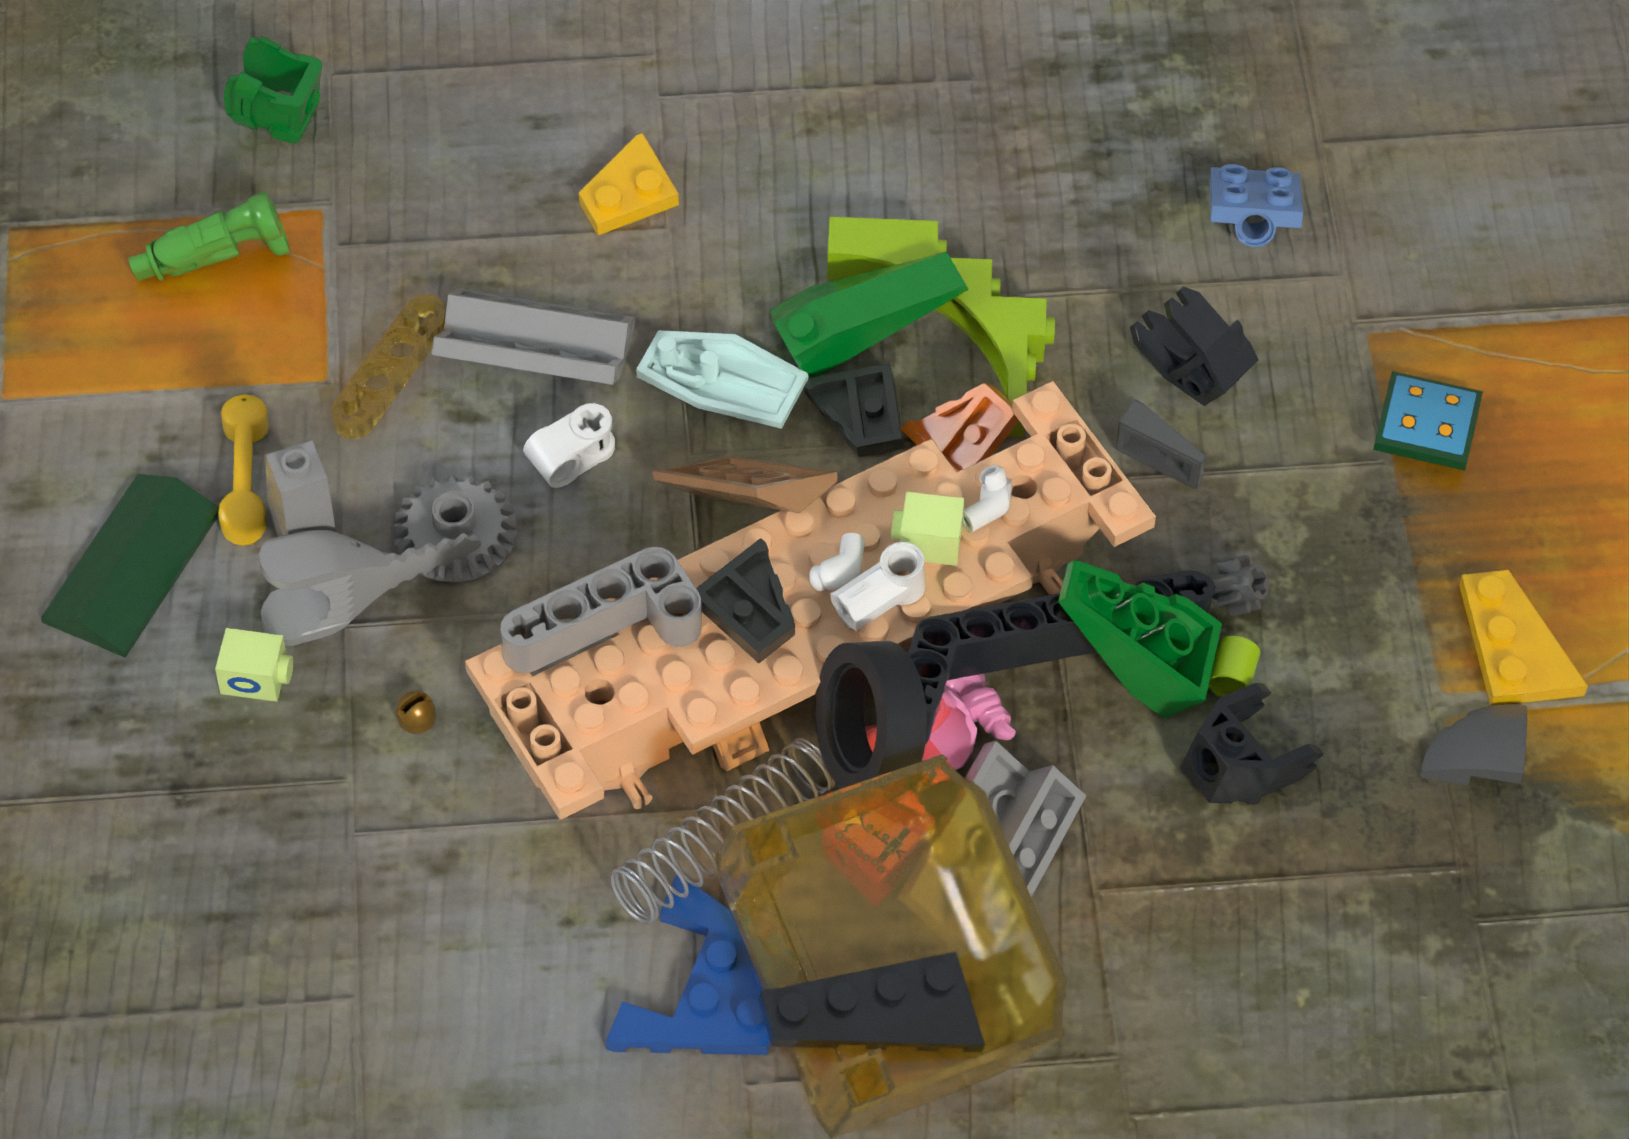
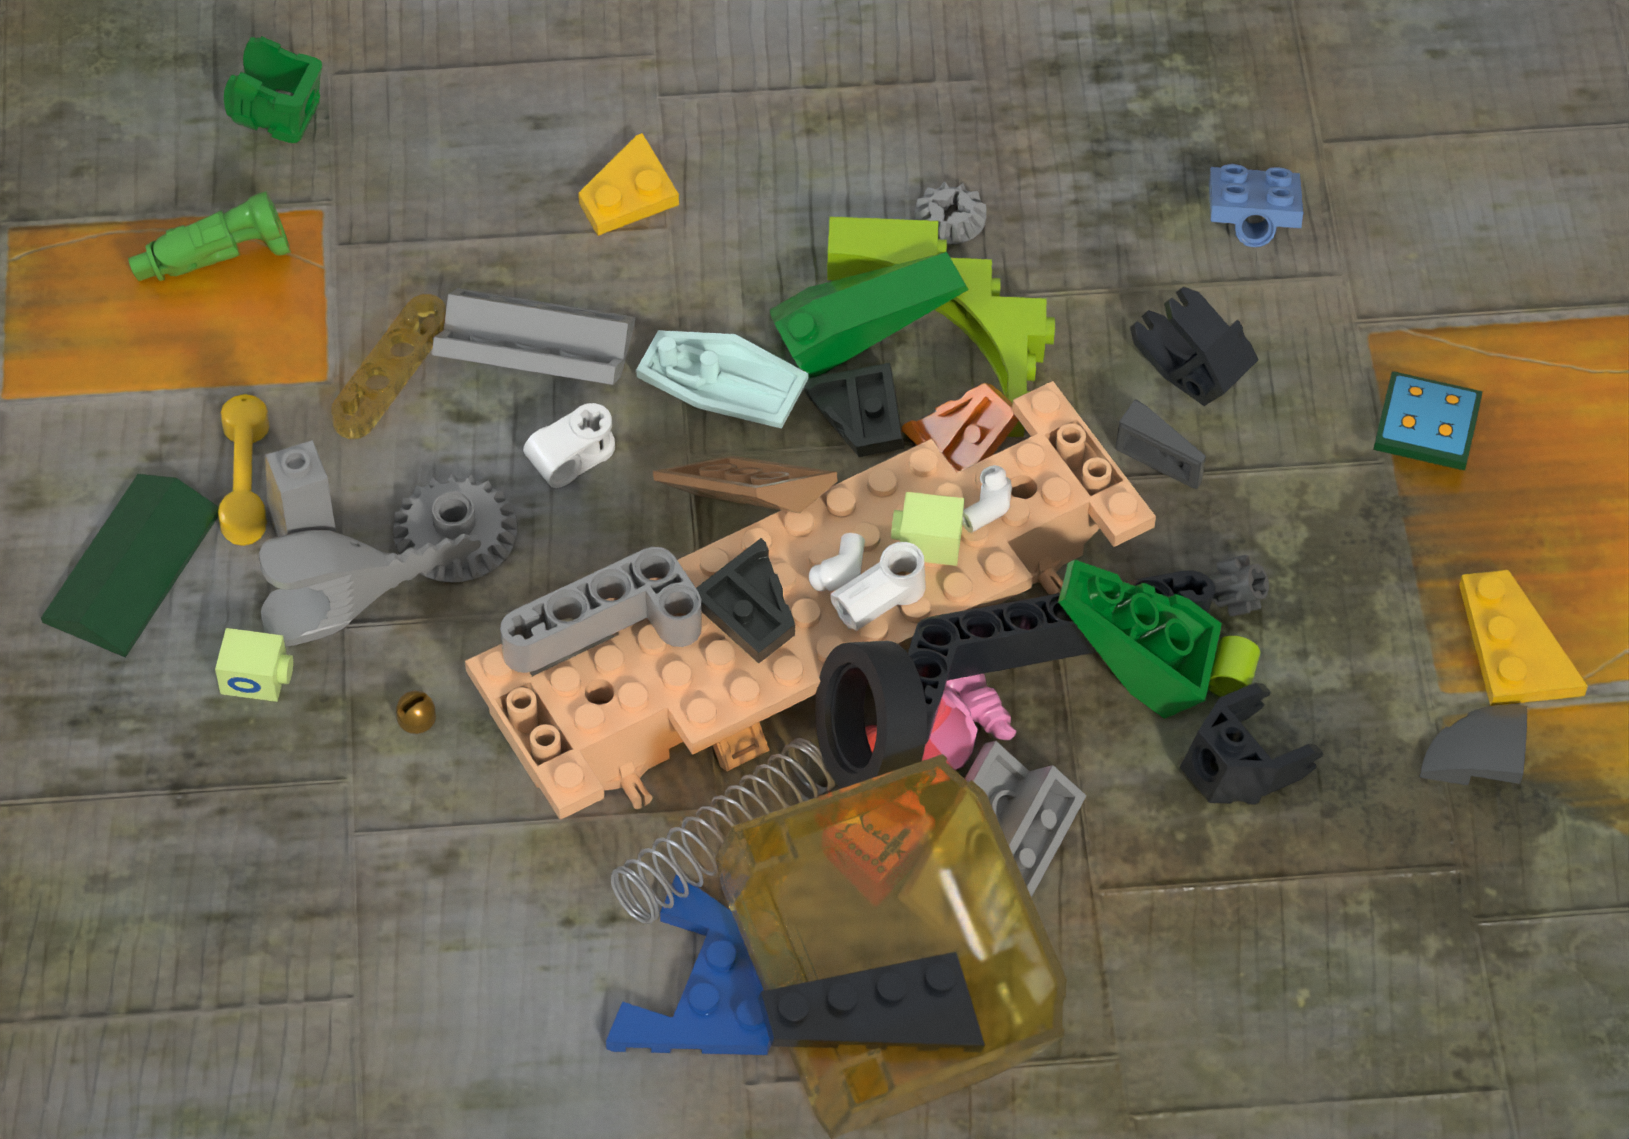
(962, 224): none -> light grey gear

